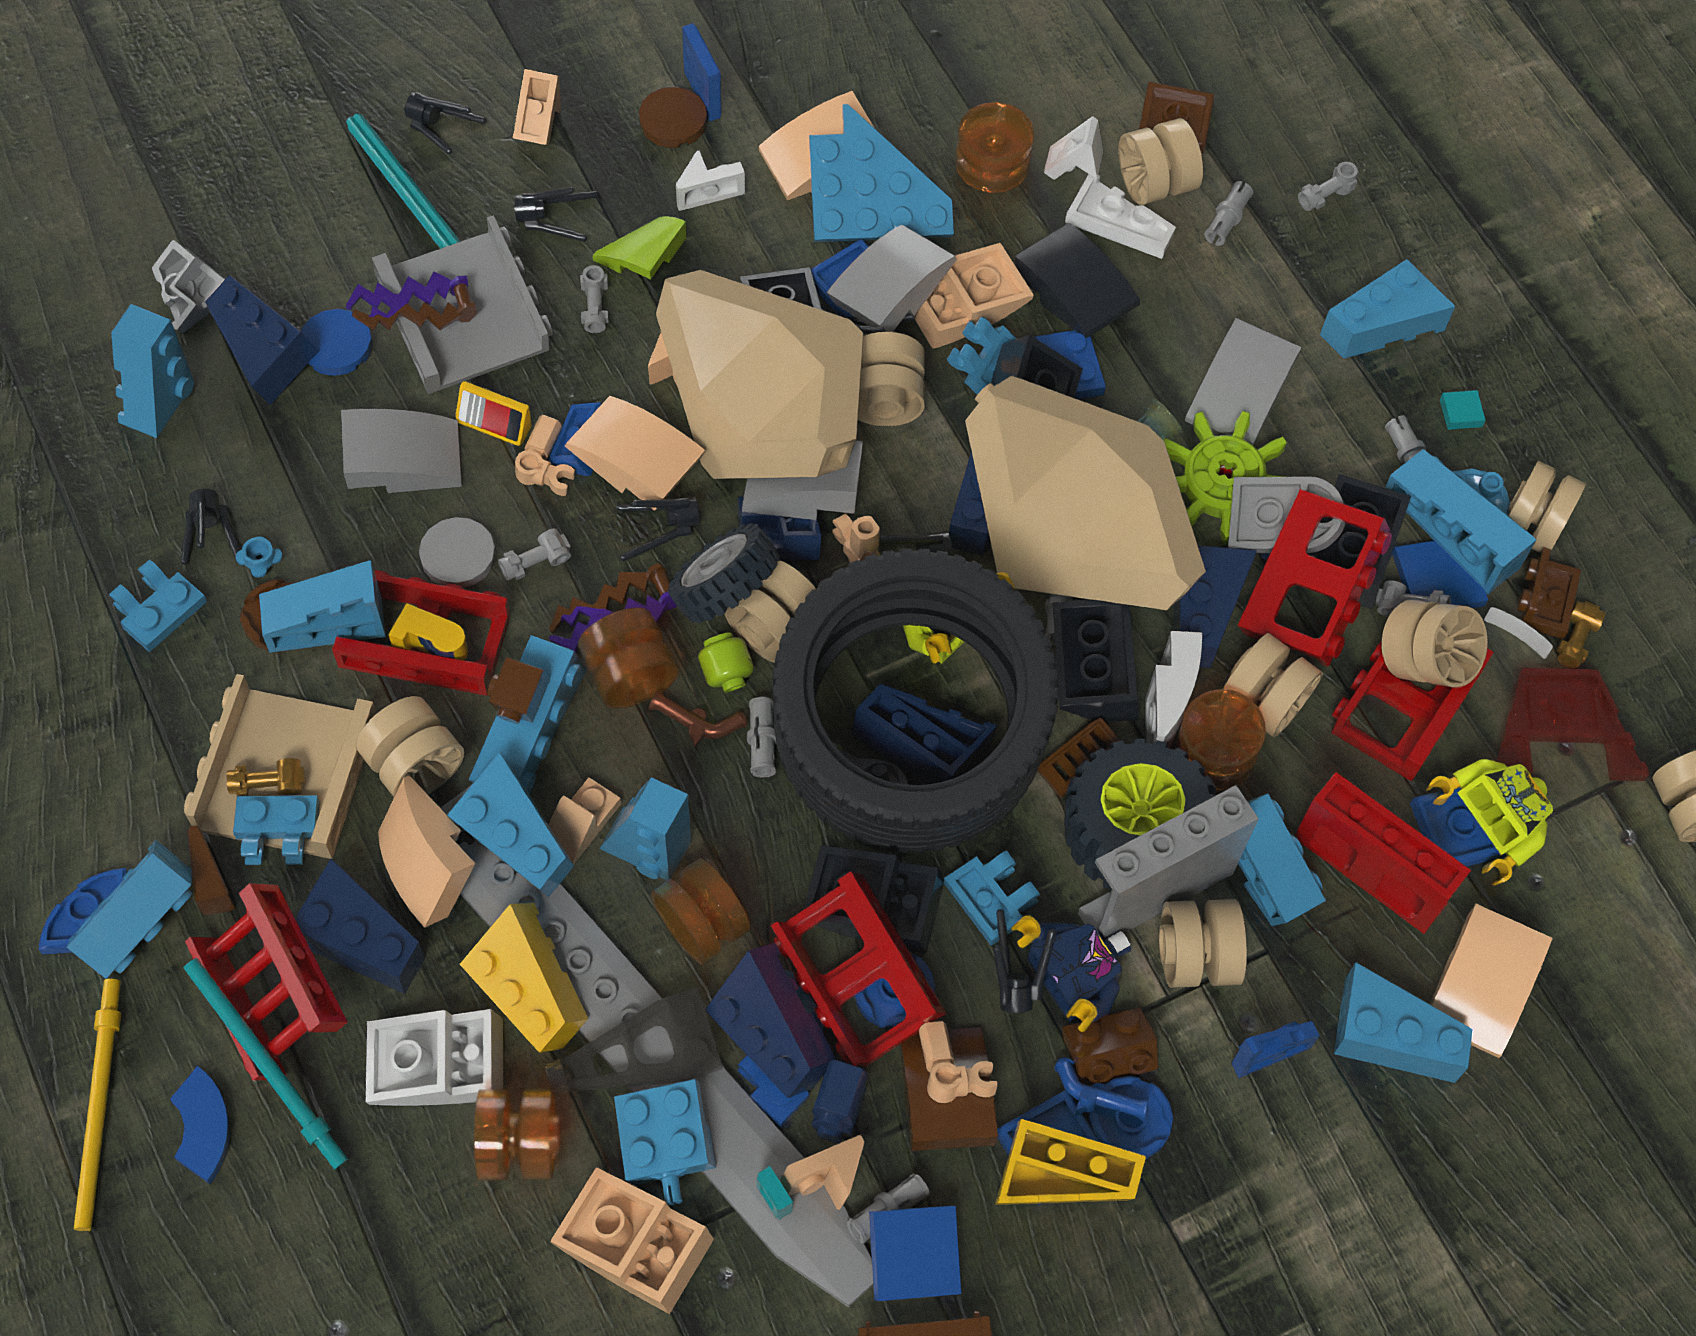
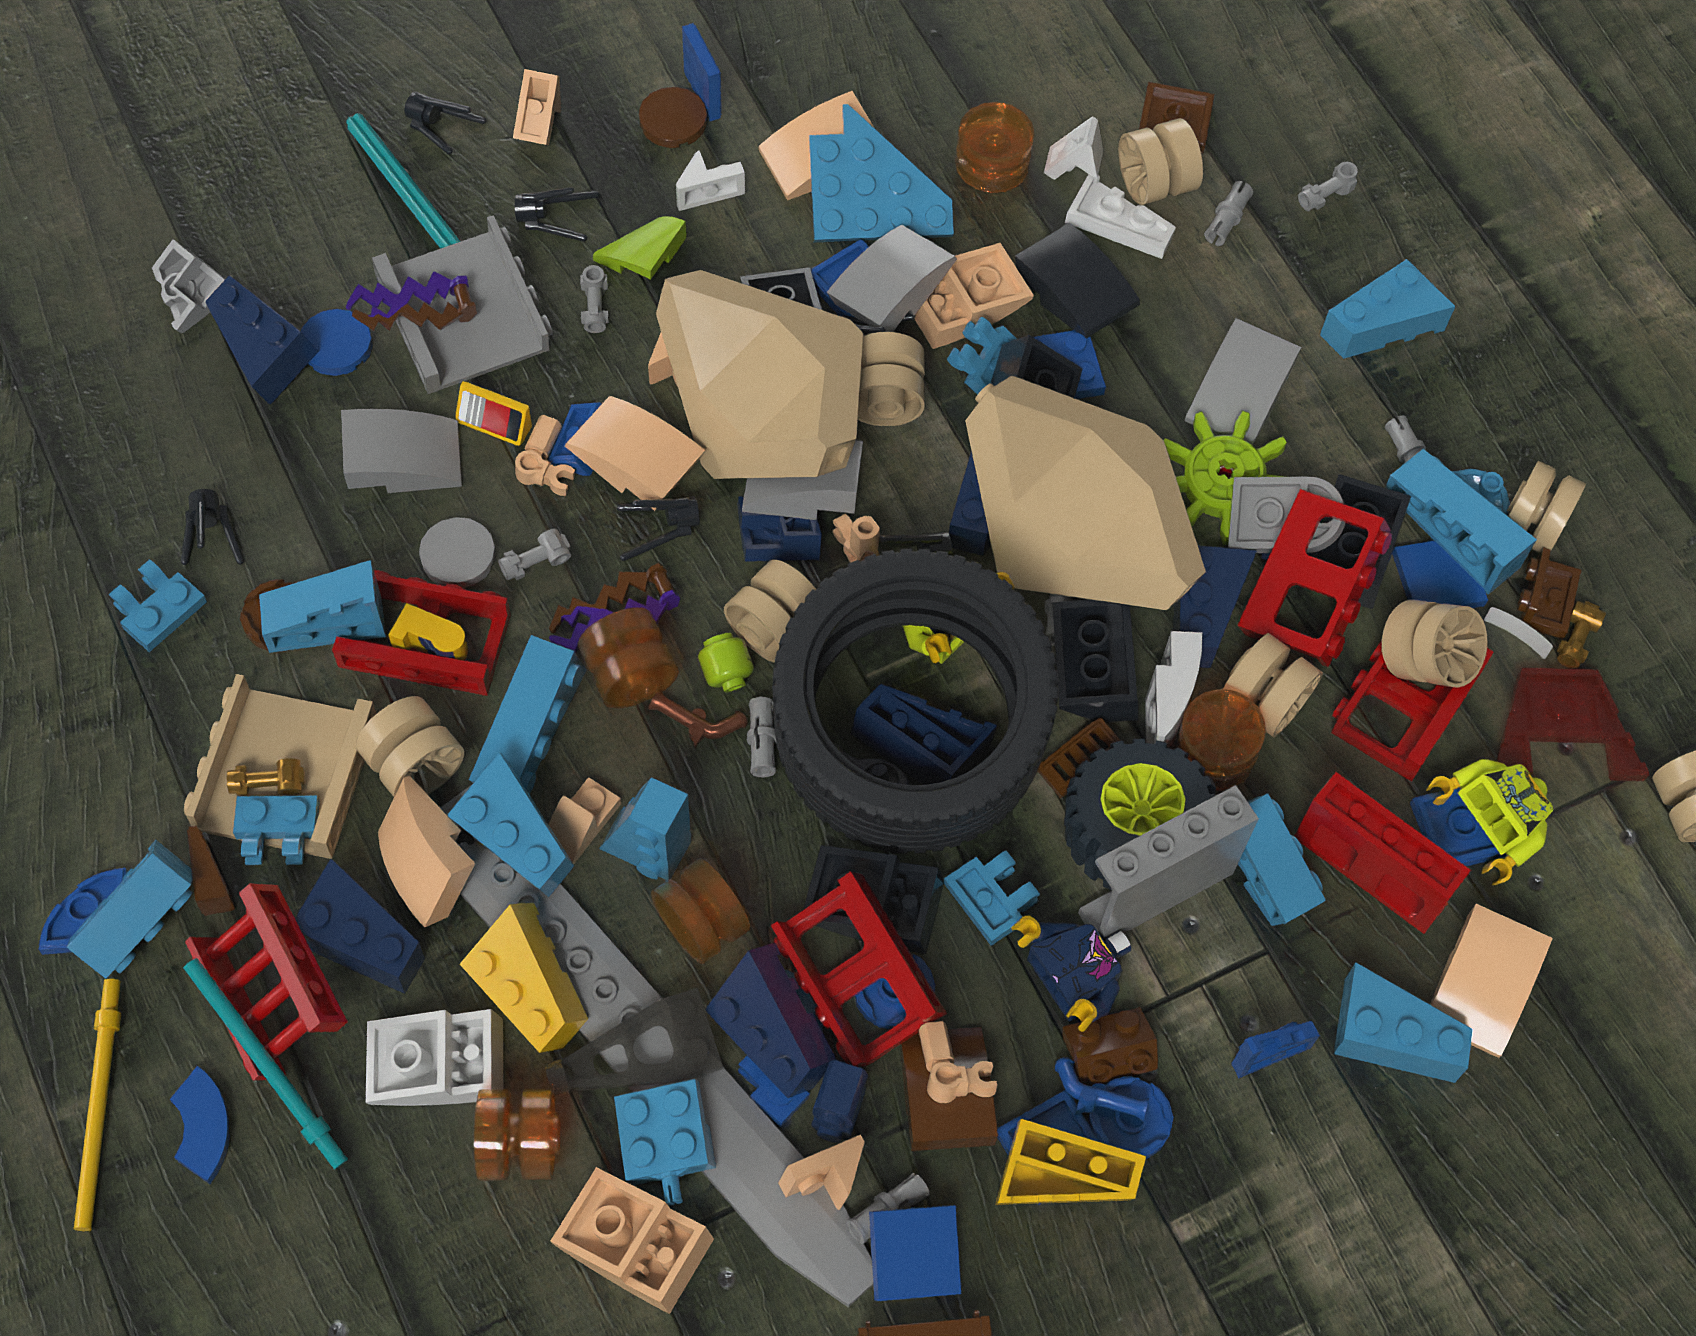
(151, 370): dark azure wedge -> none
(255, 547): dark azure plate -> none
(517, 691): reddish brown brick -> none
(723, 573): black wheel -> none
(774, 1193): teal tile -> none
(1015, 989): black plant -> none
(1161, 420): clear light blue piece -> none
(1210, 943): tan wheel -> none
(1395, 593): light grey bar -> none
(1462, 410): teal tile -> none

